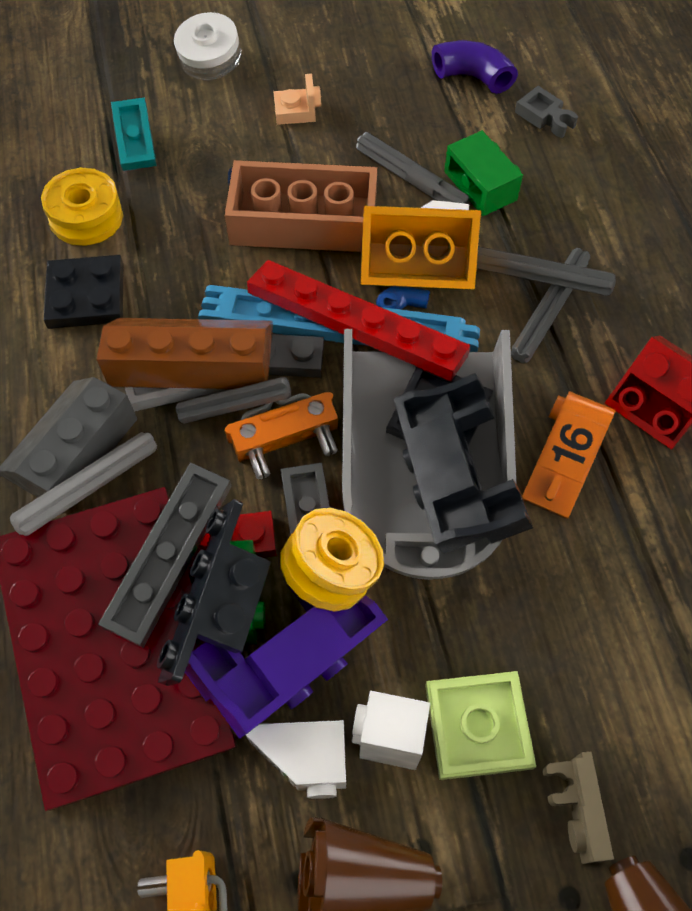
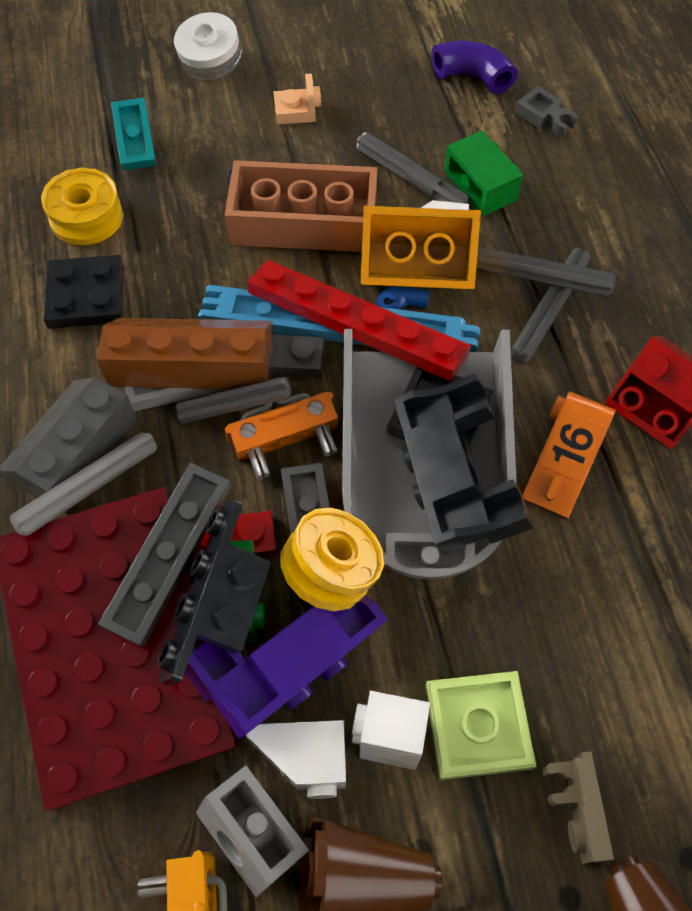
(251, 830): none -> light grey brick

